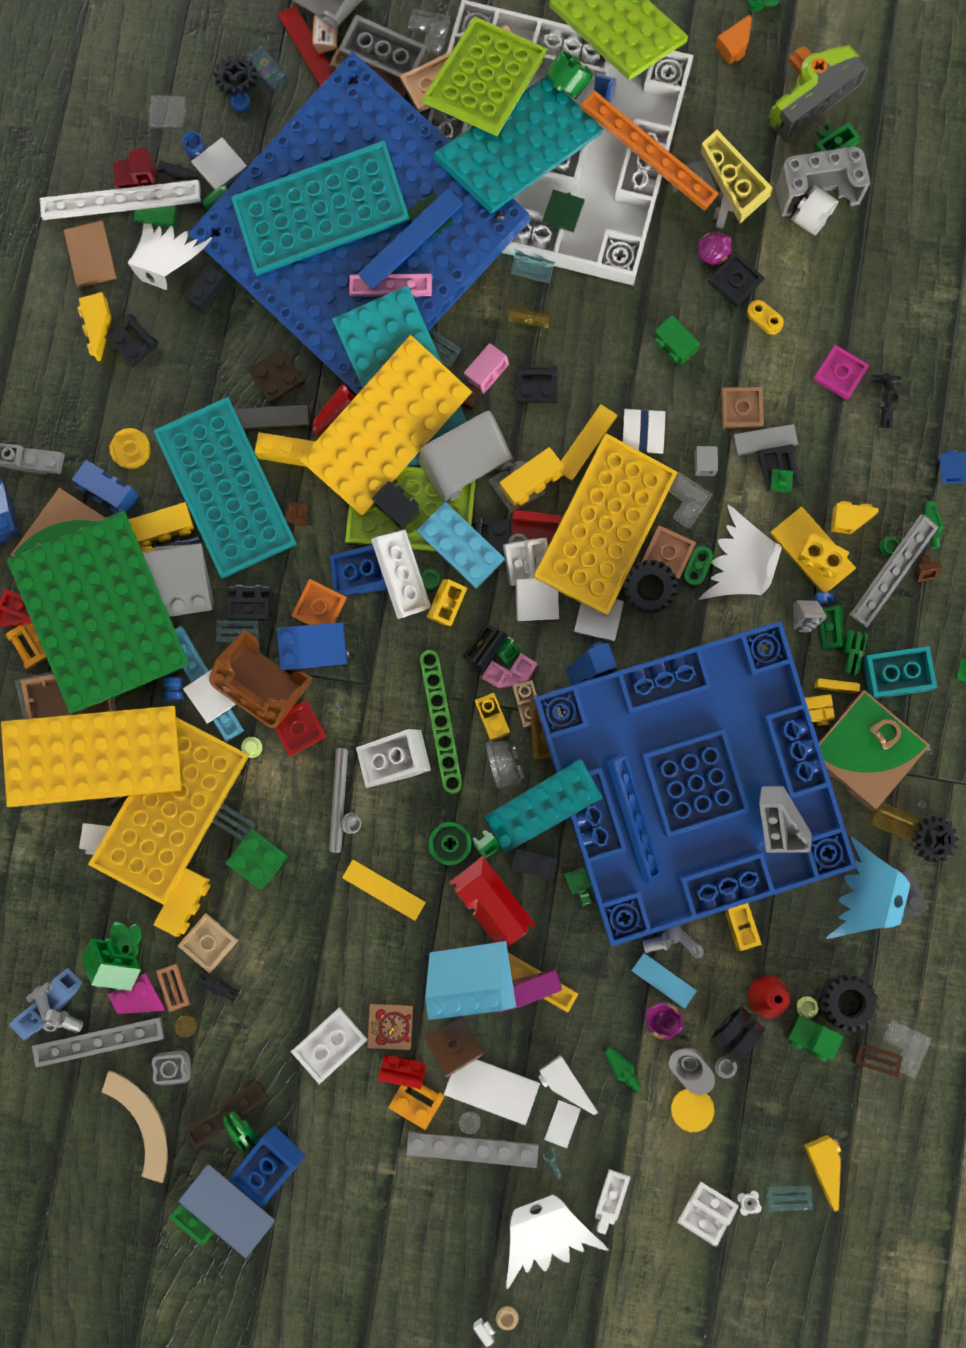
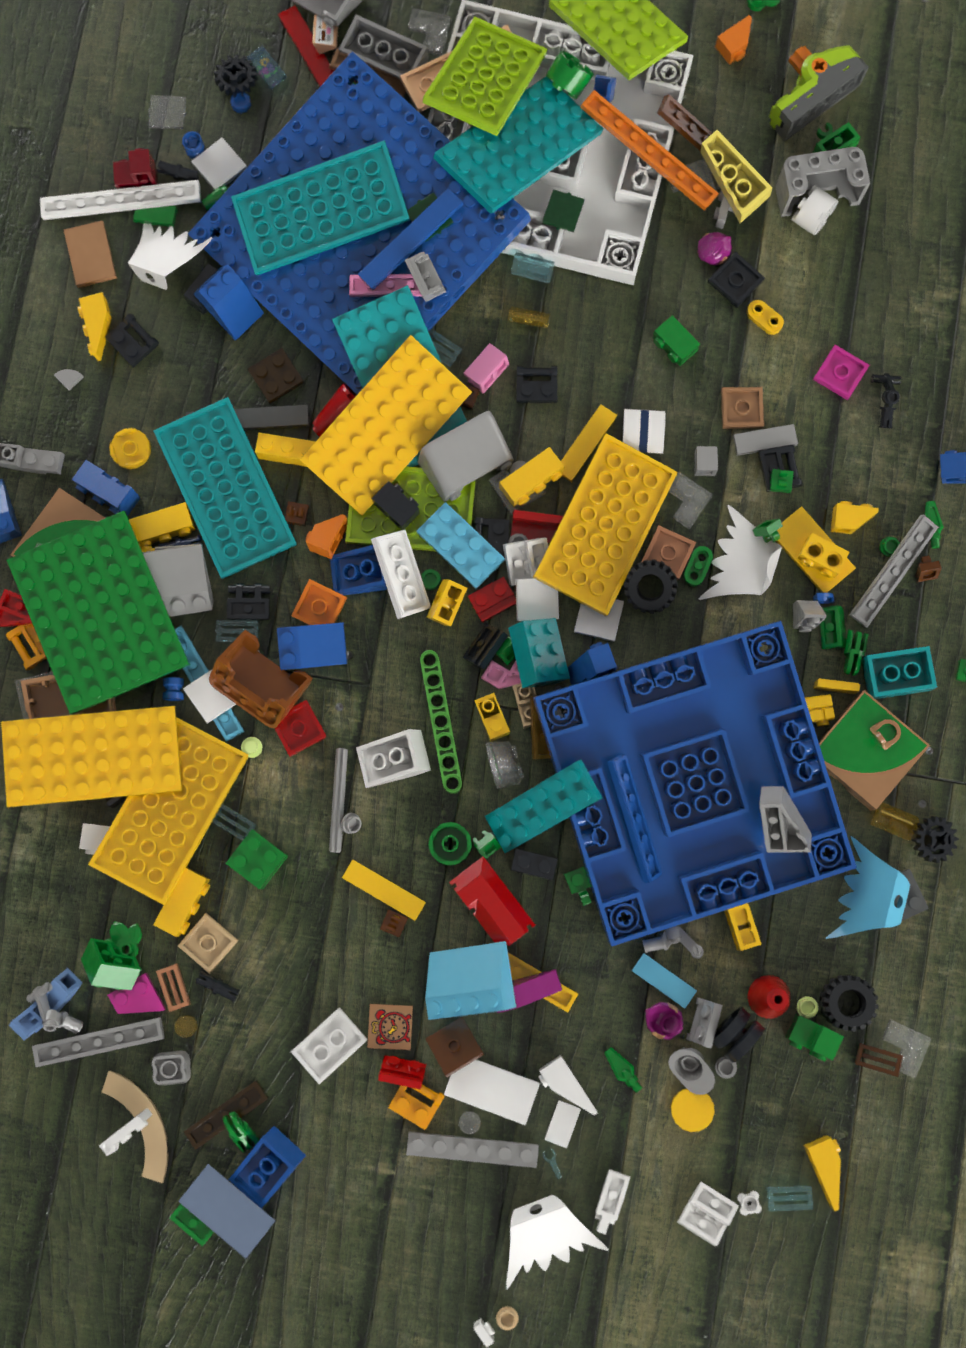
(69, 377): none -> light grey tile
(124, 1133): none -> white hinge
(229, 301): none -> blue slope
(327, 536): none -> orange slope
(394, 923): none -> reddish brown tile
(425, 276): none -> light grey hinge
(492, 599): none -> red plate
(539, 652): none -> teal brick
(683, 121): none -> reddish brown plate
(705, 1022): none -> light grey plate
(768, 530): none -> green tile

